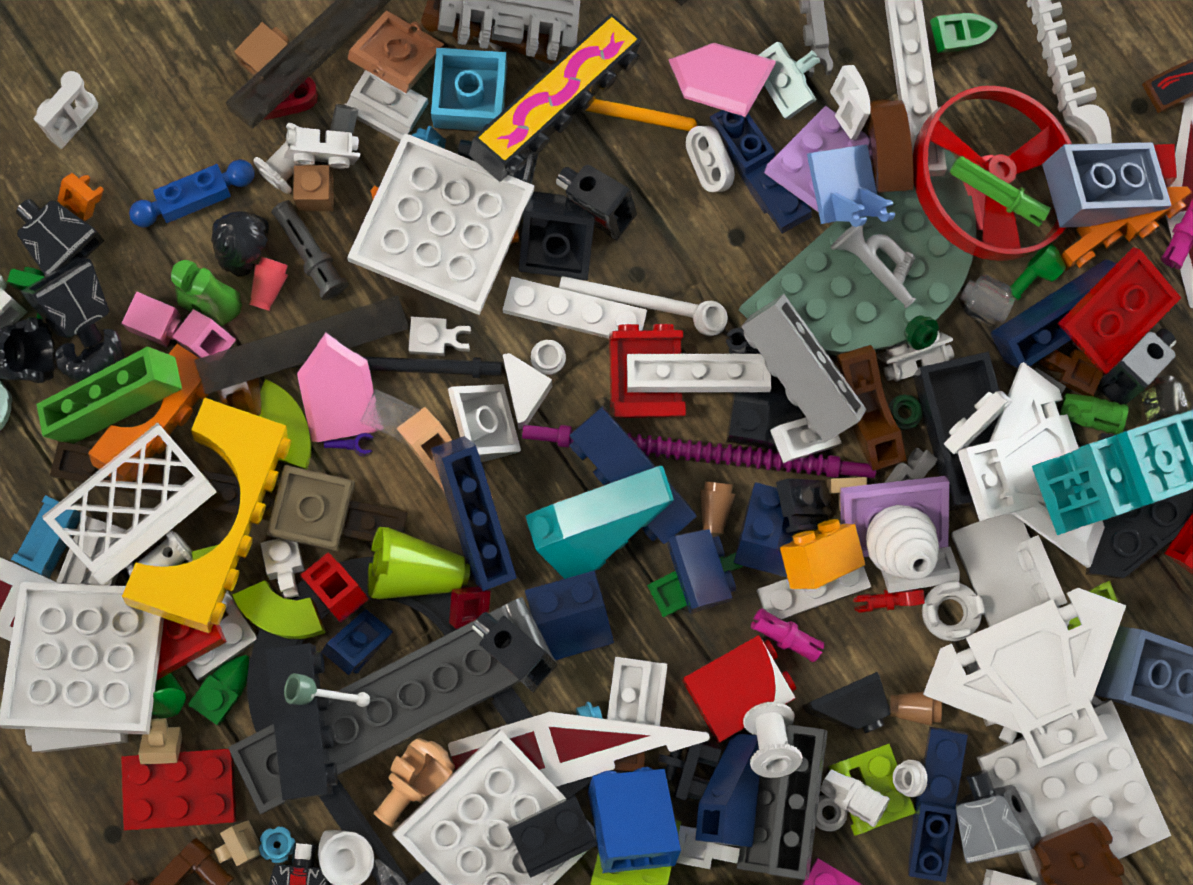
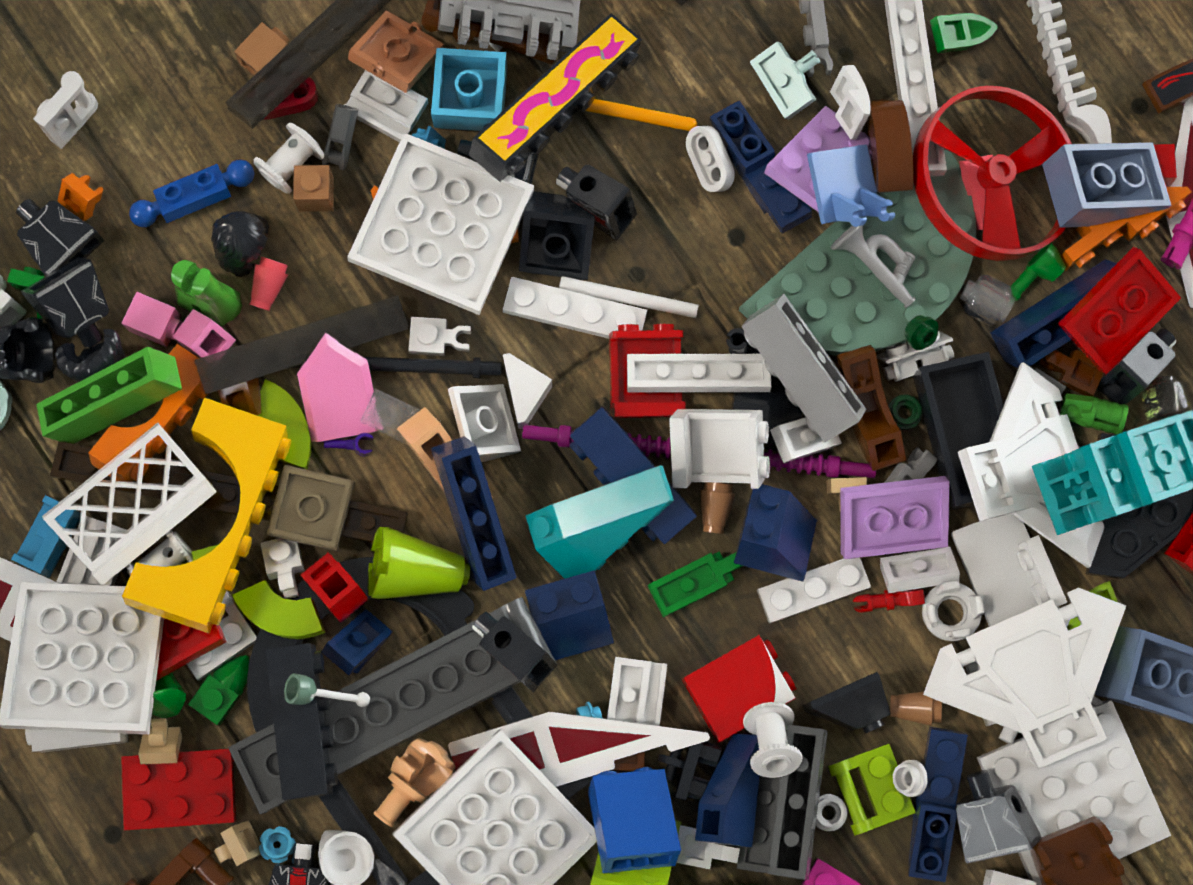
(308, 149): white hinge -> none
(317, 263): dark grey pin -> none
(468, 605): dark red plate -> none
(548, 357): white plate -> none
(552, 836): black plate -> none
(700, 570): dark blue slope -> none
(710, 318): white plate -> none
(718, 447): none -> white panel
(721, 77): bright pink tile -> none
(787, 635): dark pink pin -> none
(804, 503): black plate -> none
(822, 555): light orange brick -> none
(855, 797): white hinge -> none
(903, 542): white piece -> none
(966, 431): white plate -> none
(1000, 191): bright green axle -> none

